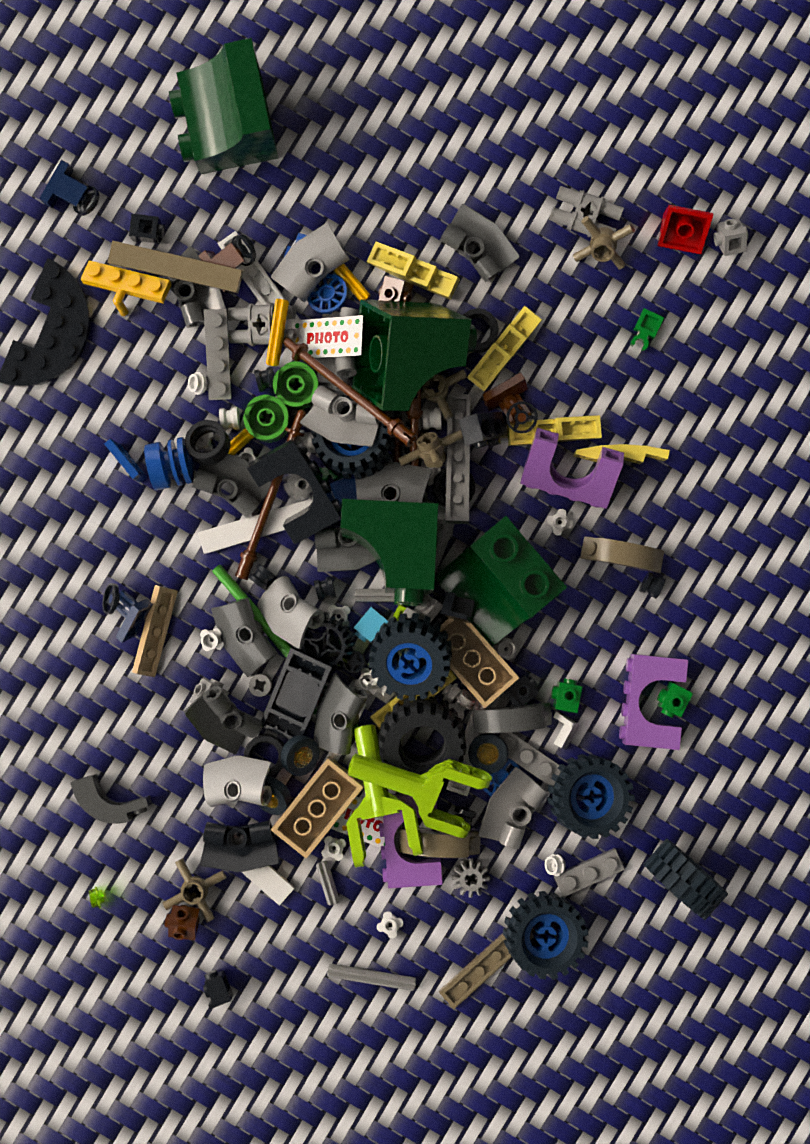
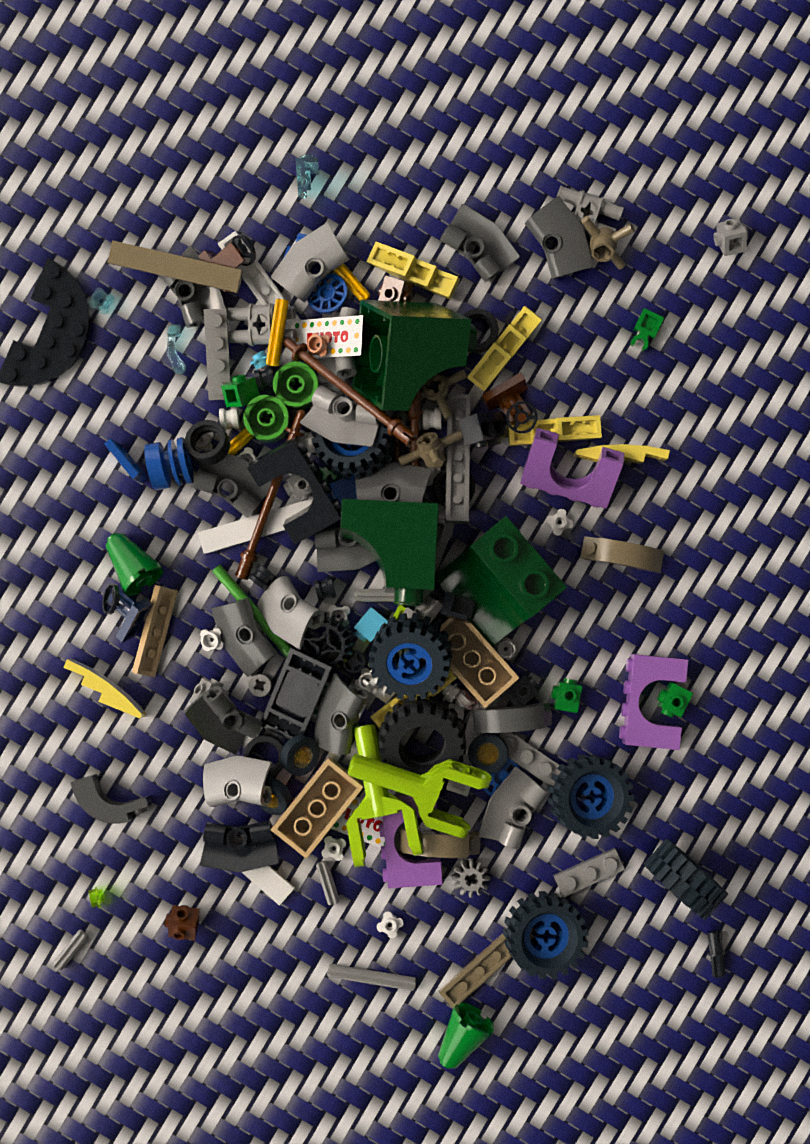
(70, 190): dark blue piece -> none
(70, 950): none -> light grey axle
(99, 294): none -> clear light blue plate
(111, 693): none -> light yellow slope
(125, 282): yellow plate -> none
(132, 564): none -> green cone
(140, 223): black brick -> none
(176, 362): none -> clear light blue piece
(197, 383): white plate -> none
(203, 886): dark tan bar -> none
(217, 988): black brick -> none
(224, 111): dark green brick -> none
(245, 391): none -> green brick
(259, 359): none -> medium azure plate
(305, 167): none -> clear light blue bracket
(313, 343): none -> nougat plate
(464, 1034): none -> green cone
(466, 814): black wheel -> none
(555, 865): white plate -> none
(558, 222): none -> dark grey panel
(567, 731): white tile -> none
(652, 585): black wheel -> none
(684, 229): red slope -> none
(716, 953): none -> black axle

